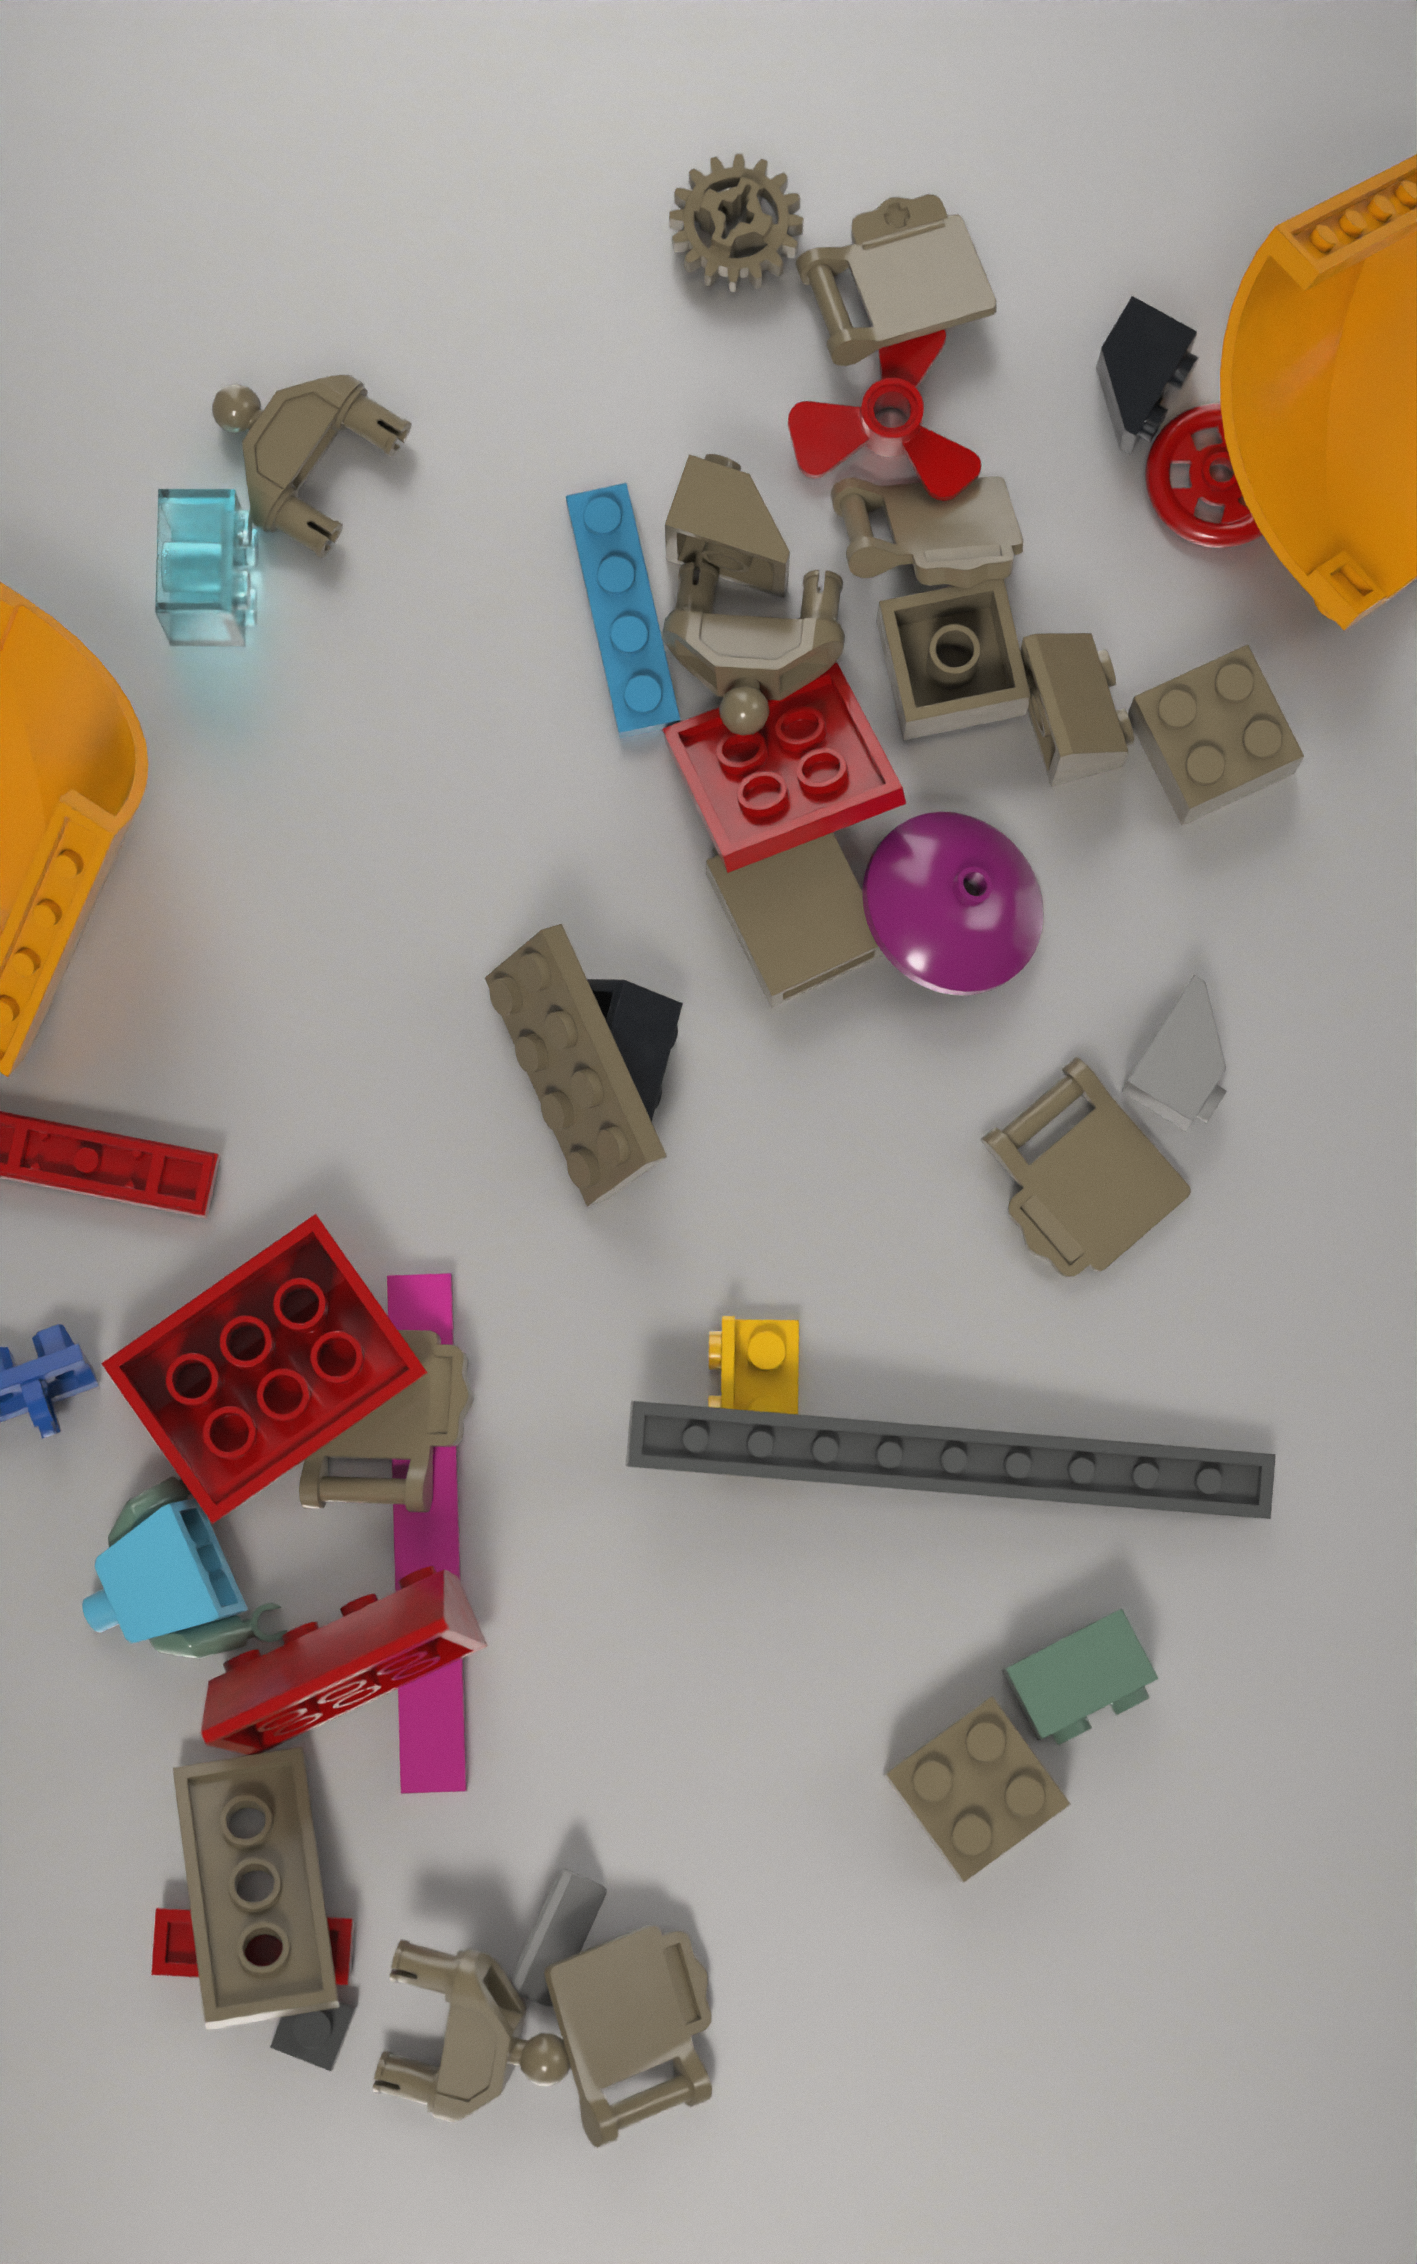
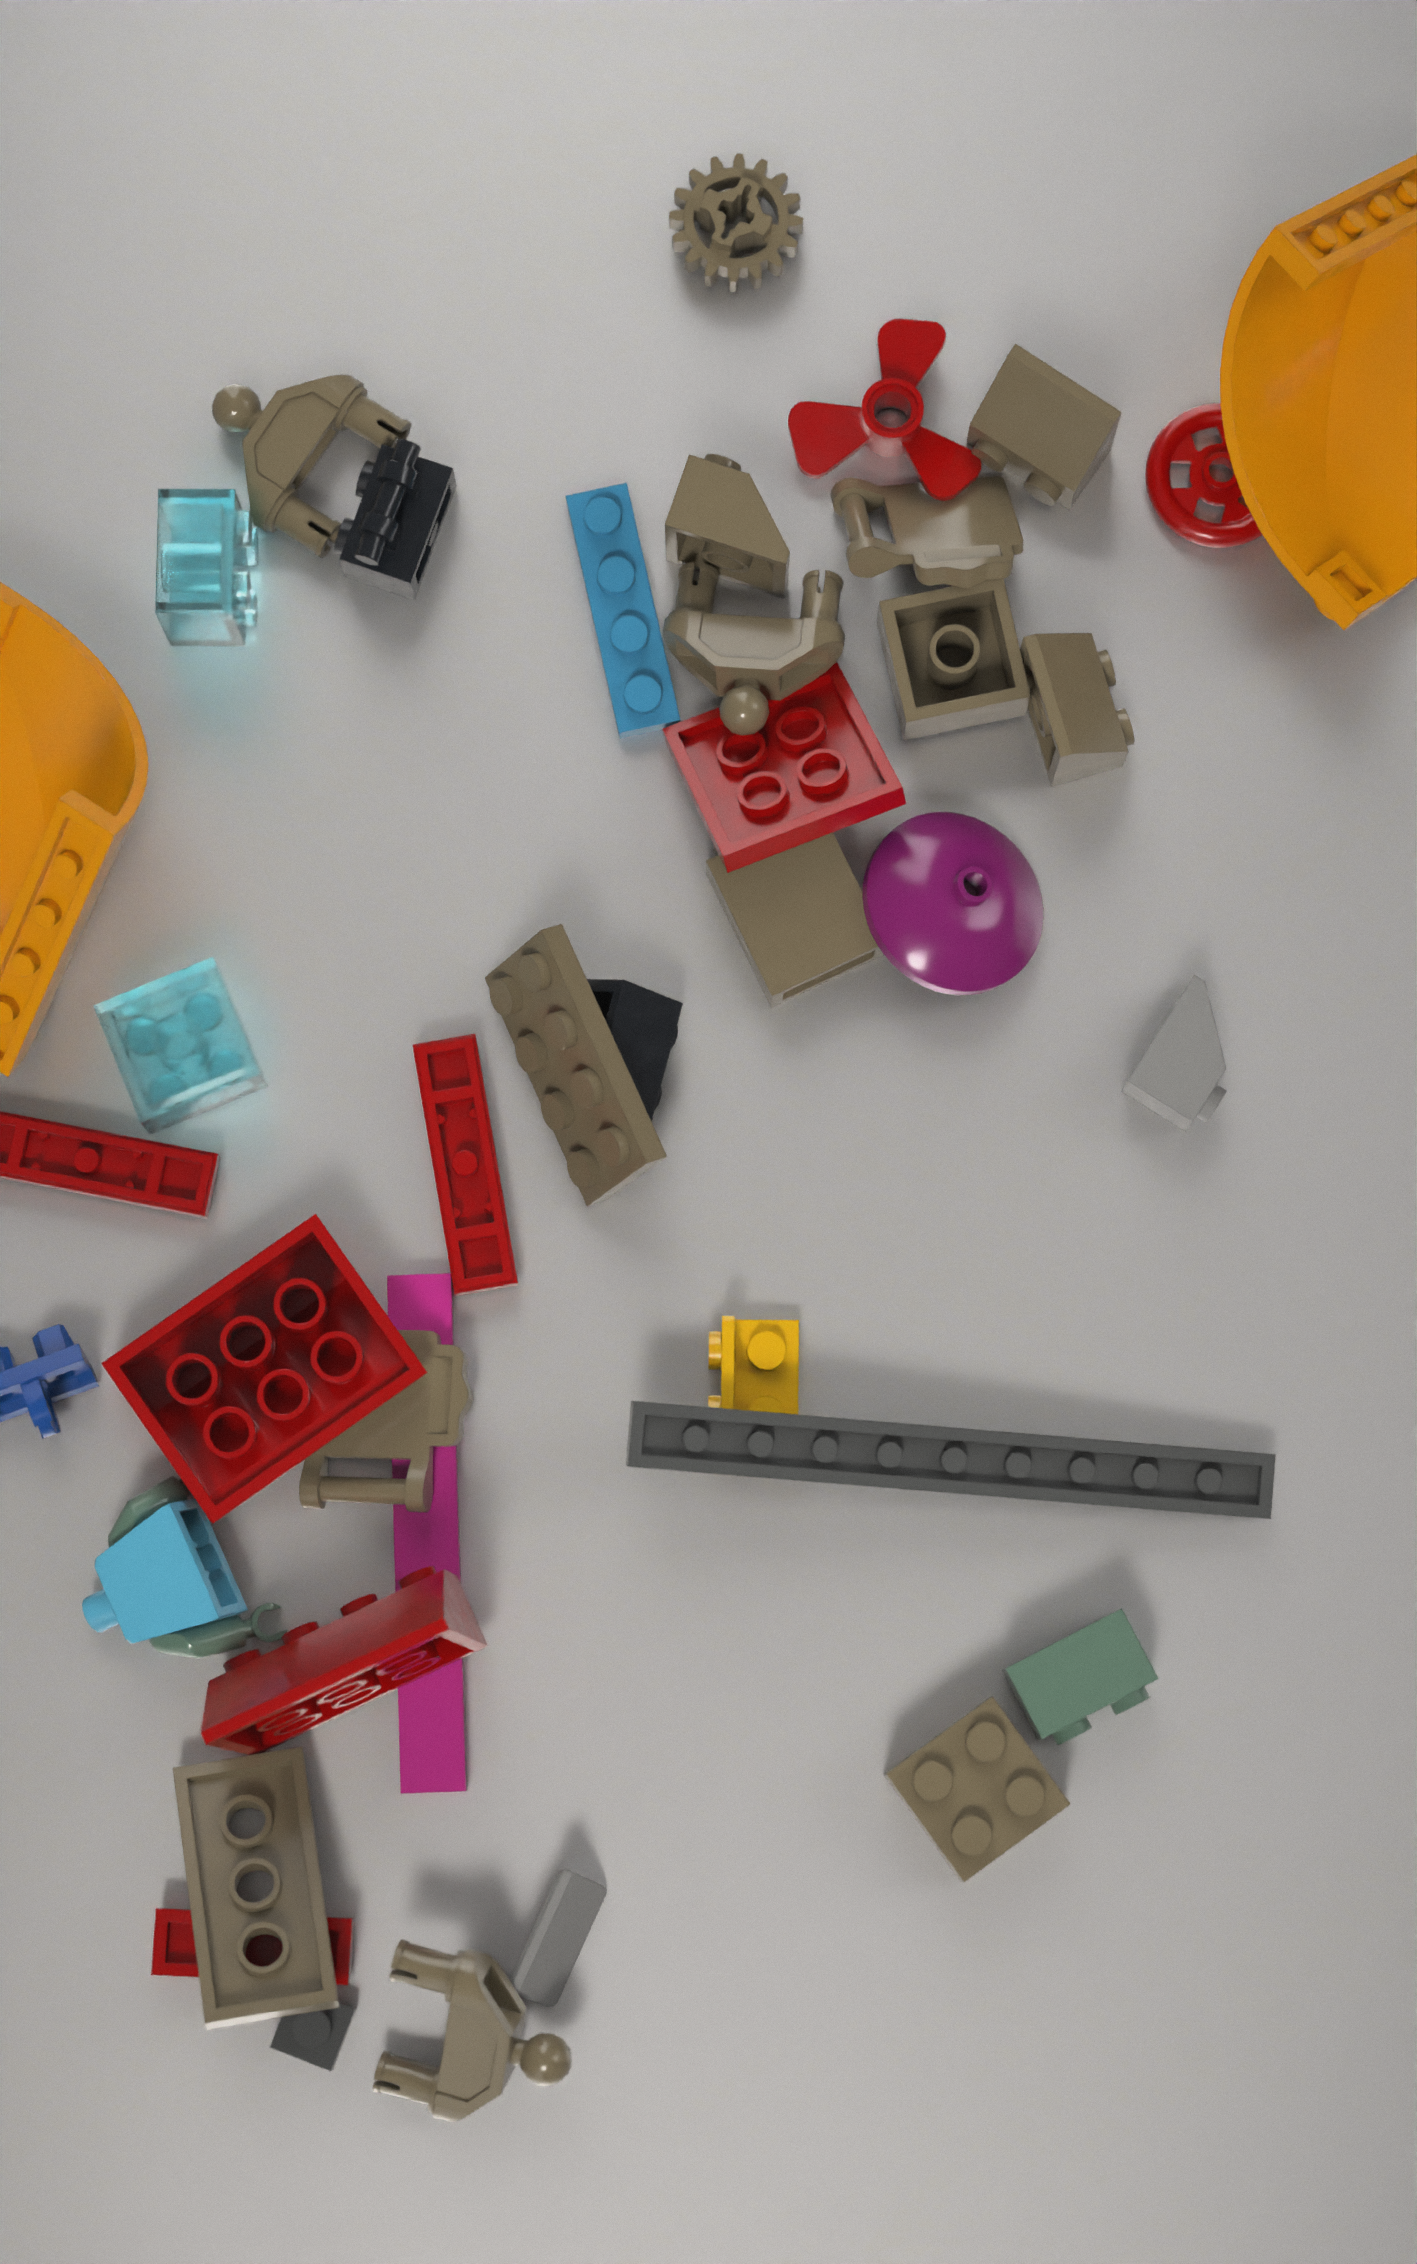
(180, 1046): none -> clear light blue brick
(396, 519): none -> black brick
(465, 1165): none -> red plate
(625, 2013): dark tan piece -> none
(910, 272): dark tan piece -> none
(1042, 429): none -> dark tan slope
(1093, 1186): dark tan piece -> none
(1139, 366): black slope -> none
(1215, 734): dark tan brick -> none

